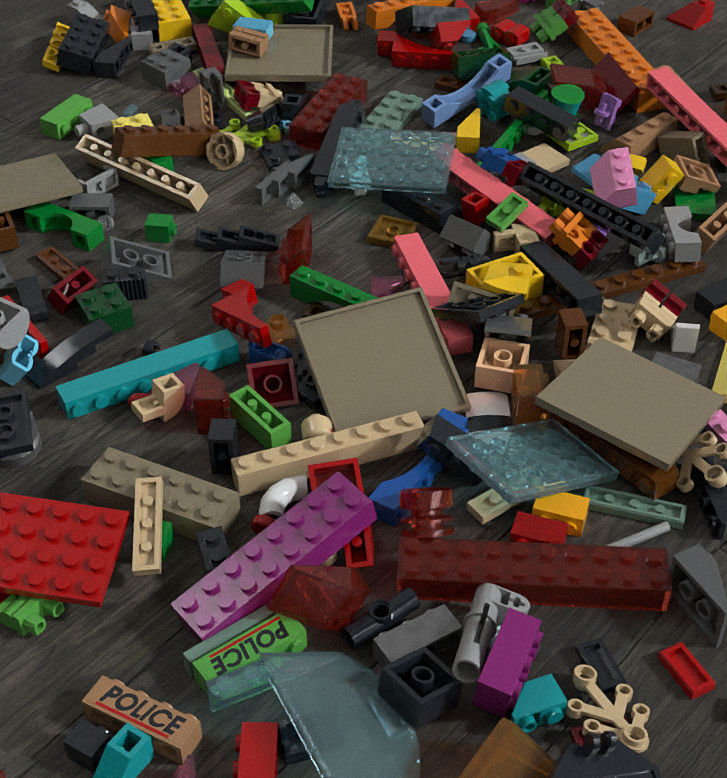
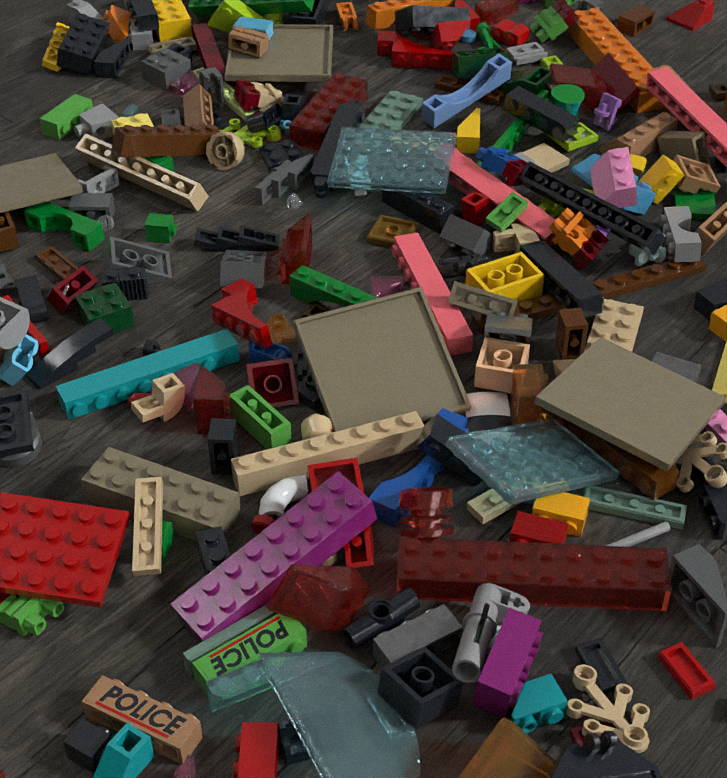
(478, 308): black plate -> none
(492, 99): teal brick -> none
(508, 278): yellow plate -> none
(649, 316): tan hips -> none
(684, 337): white slope -> none

